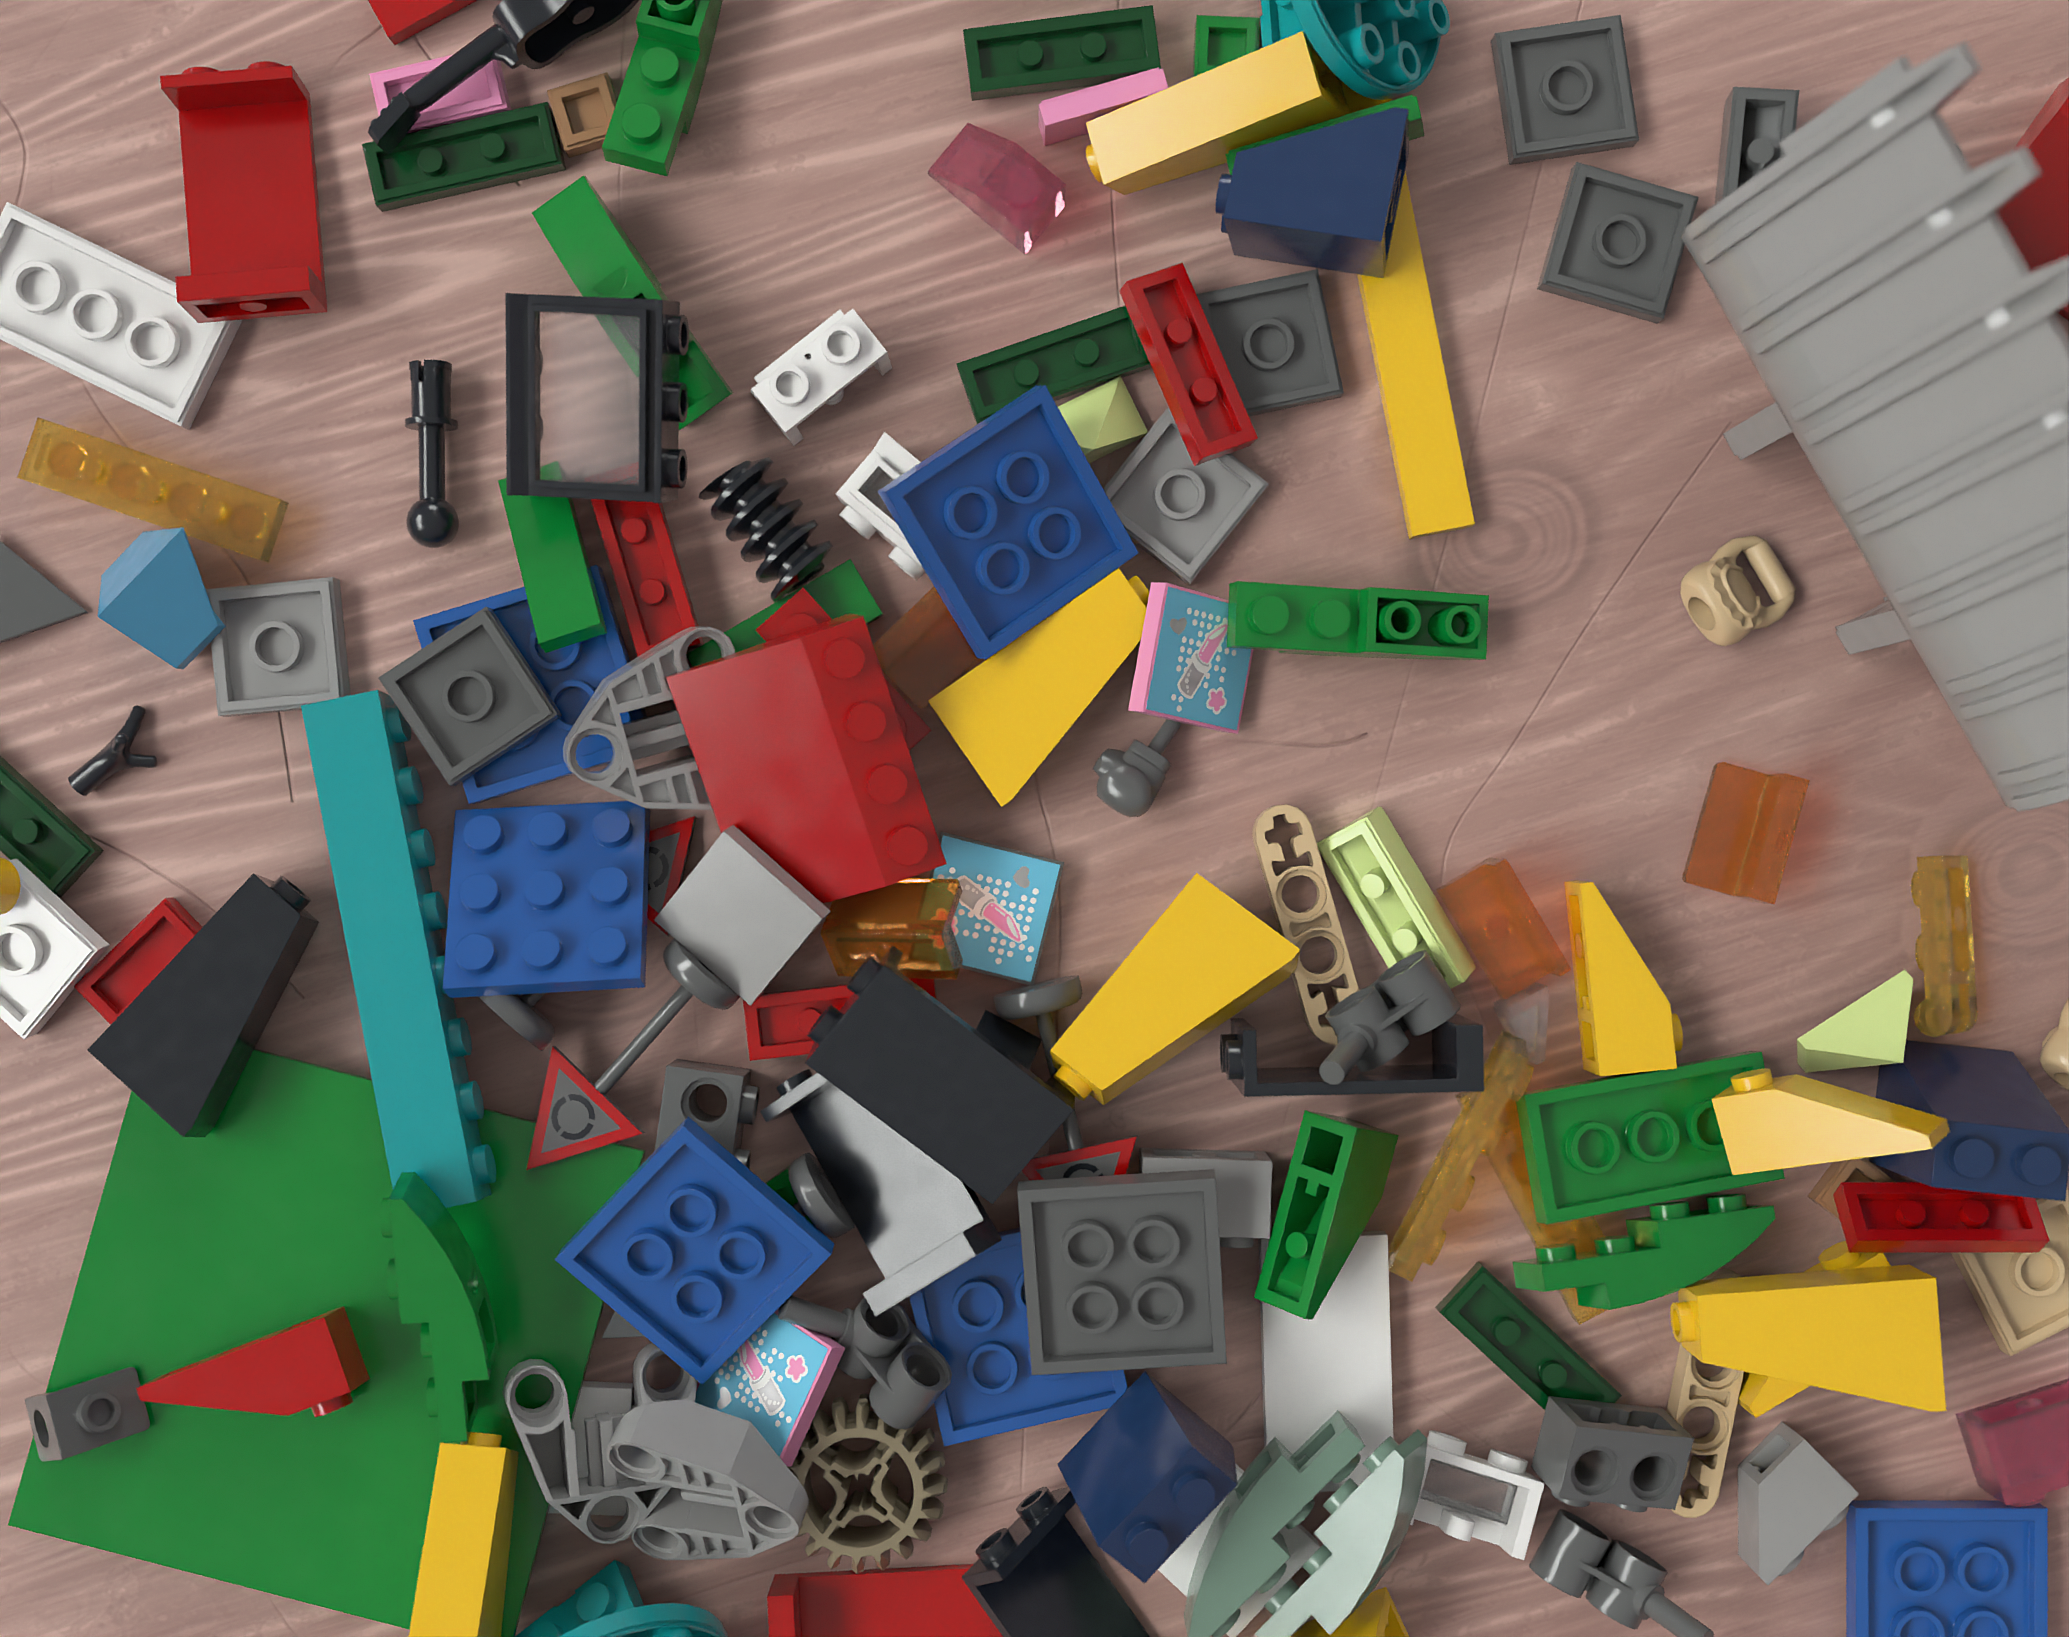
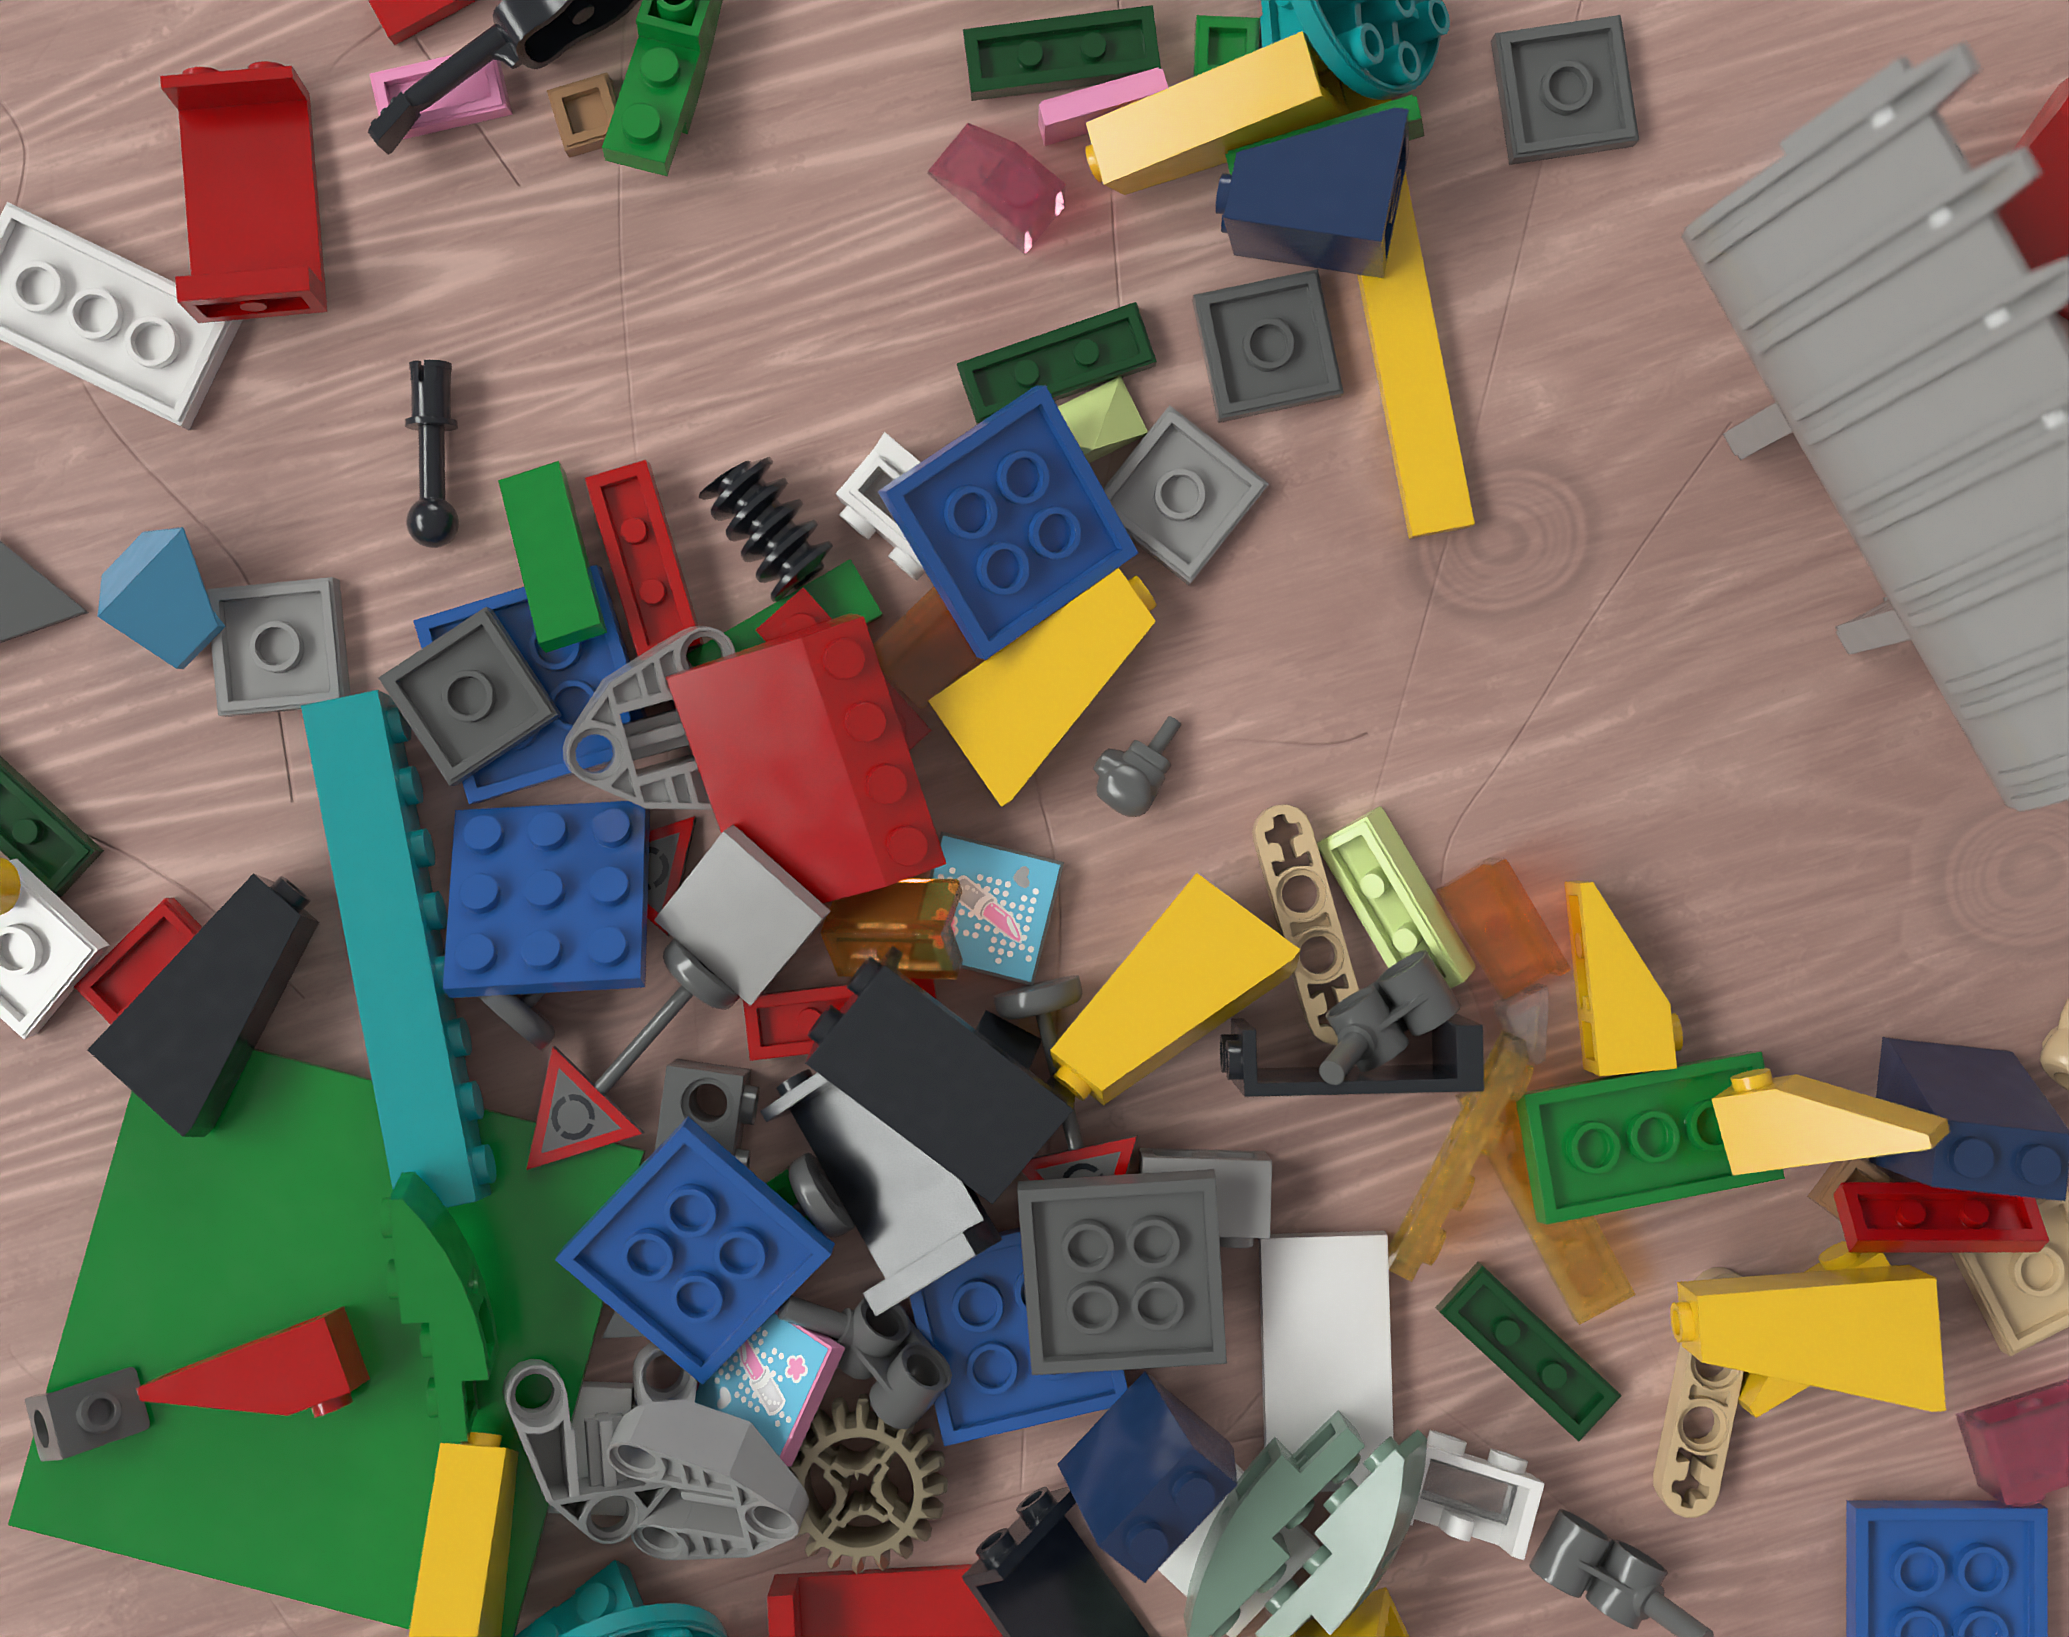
(113, 757): black bar -> none
(152, 489): clear yellow plate -> none
(465, 157): dark green tile -> none
(594, 397): window -> none
(609, 265): green slope -> none
(818, 371): white window -> none
(1185, 661): tile -> none
(1188, 364): red plate -> none
(1323, 1209): green slope -> none
(1357, 621): green slope -> none
(1611, 1454): dark grey brick -> none
(1617, 243): dark grey tile -> none
(1655, 1257): green slope -> none
(1724, 601): tan piece -> none
(1745, 832): clear orange panel -> none
(1751, 134): dark grey slope -> none
(1786, 1502): light grey slope -> none
(1863, 1033): yellowish green slope -> none
(1945, 945): clear yellow plate -> none

